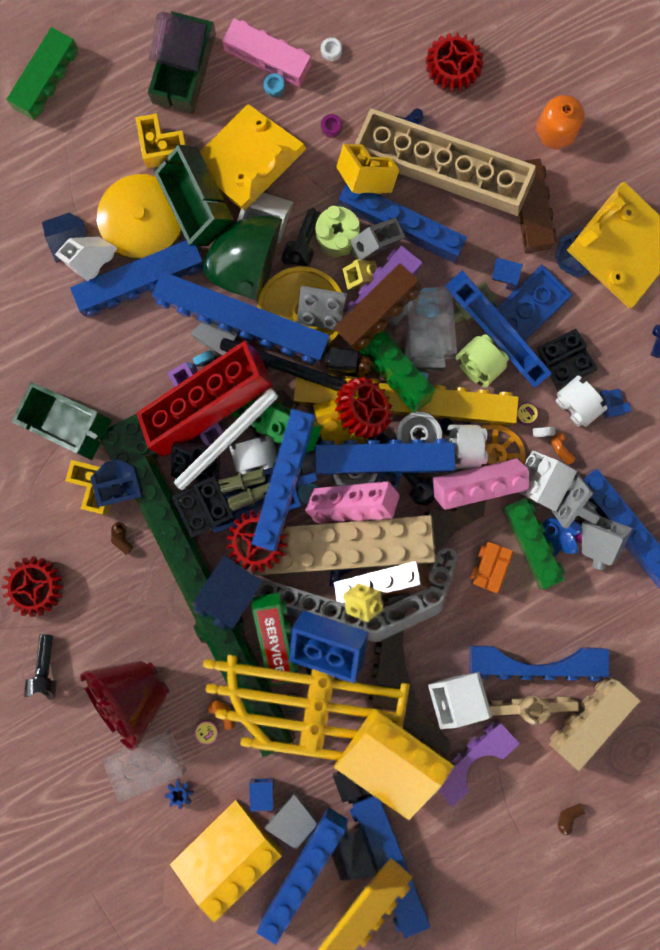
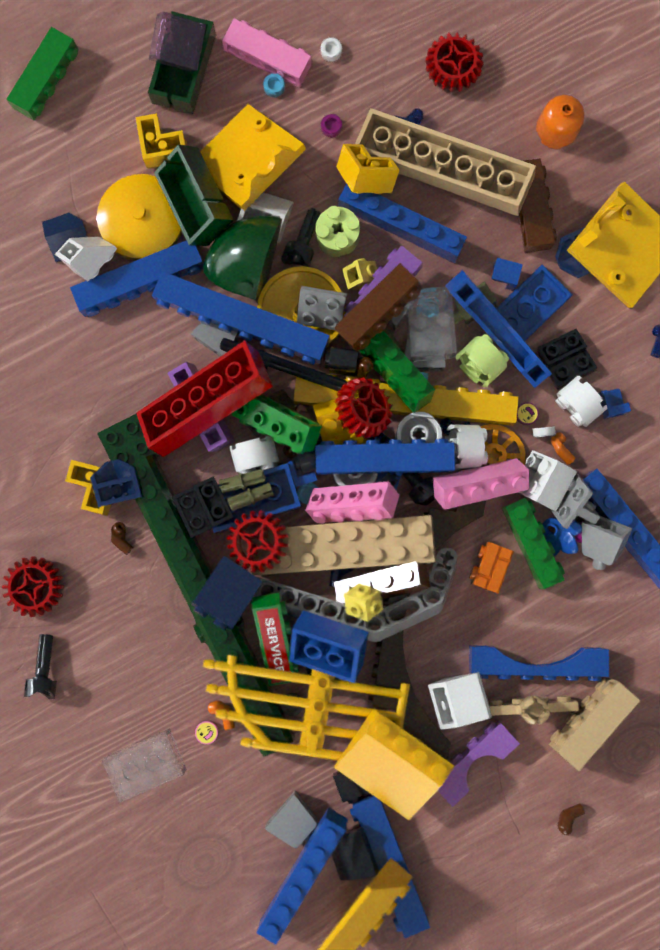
(61, 420): piece -> none
(126, 698): dark red cone -> none
(174, 789): blue gear -> none
(185, 454): black slope -> none
(204, 358): medium azure tile -> none
(226, 439): white axle -> none
(226, 860): yellow slope -> none
(261, 794): blue panel -> none
(283, 480): blue plate -> none
(367, 244): light grey torso -> none

